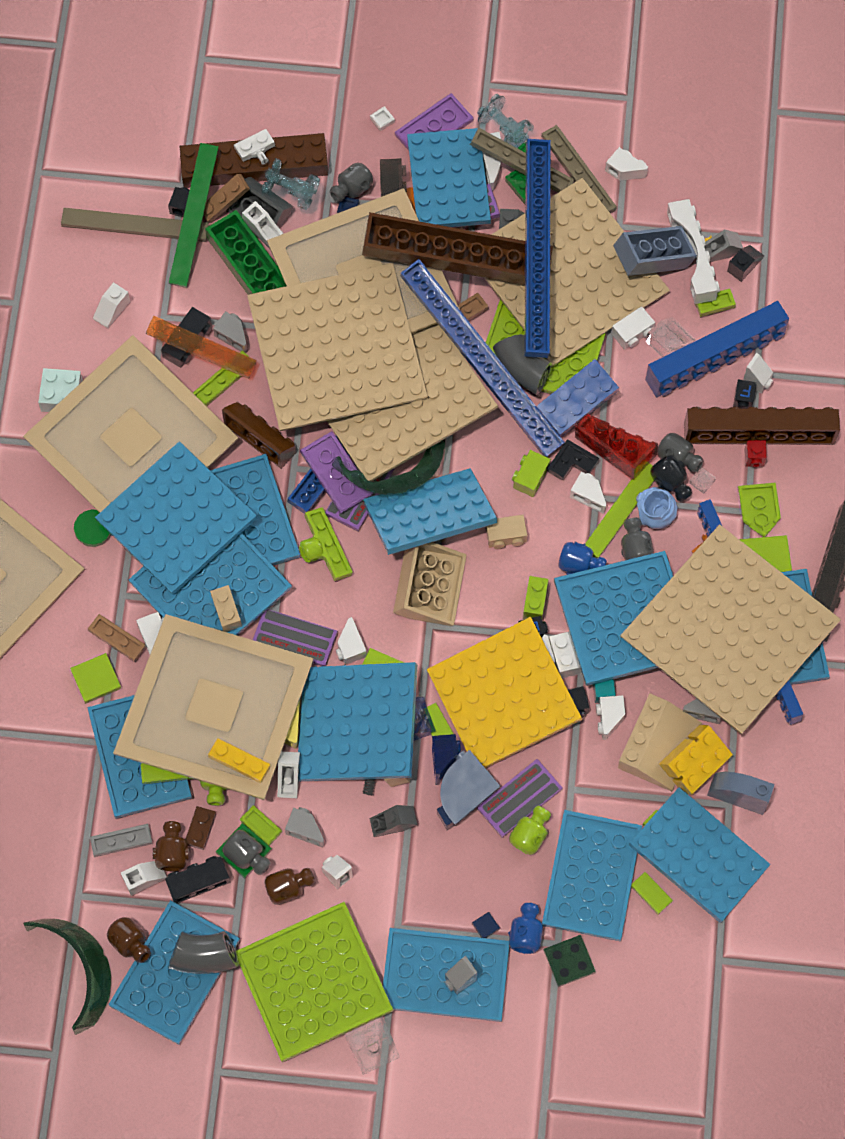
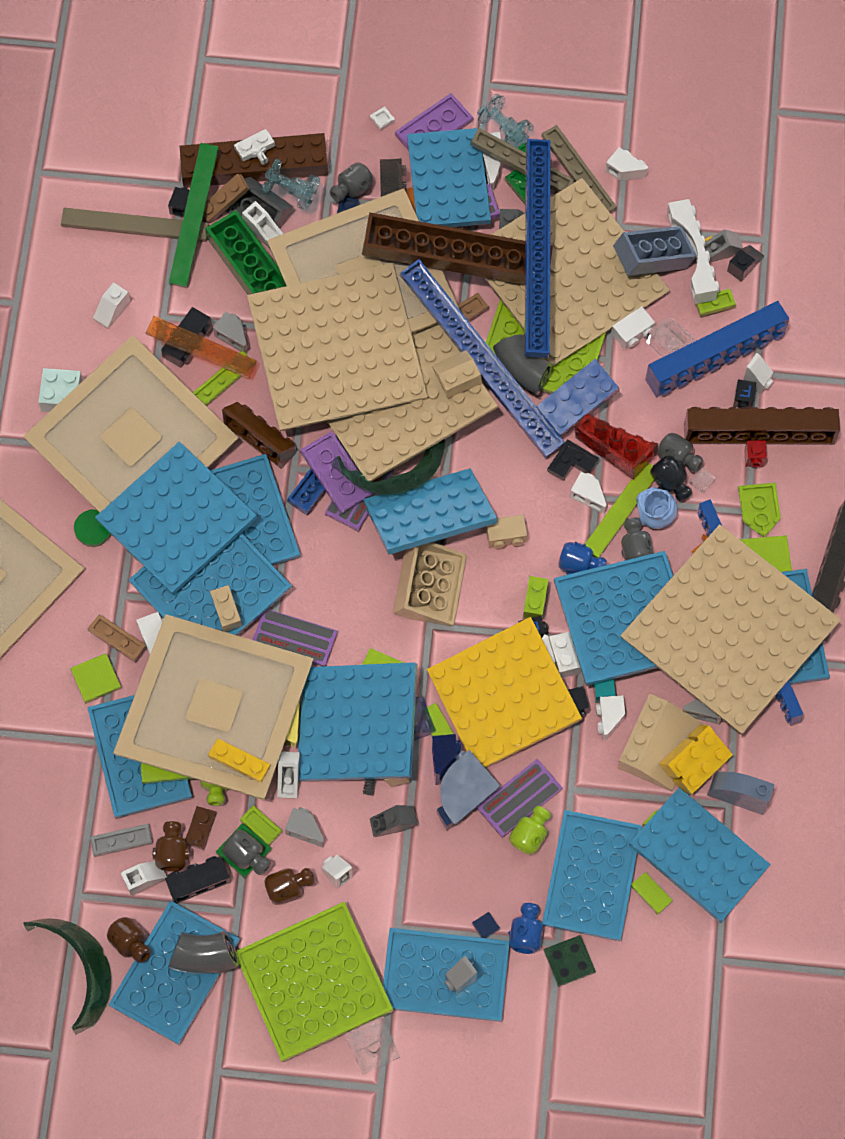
(324, 545): lime plate -> none
(350, 644): white slope -> none
(457, 373): none -> tan slope
(531, 473): lime brick -> none

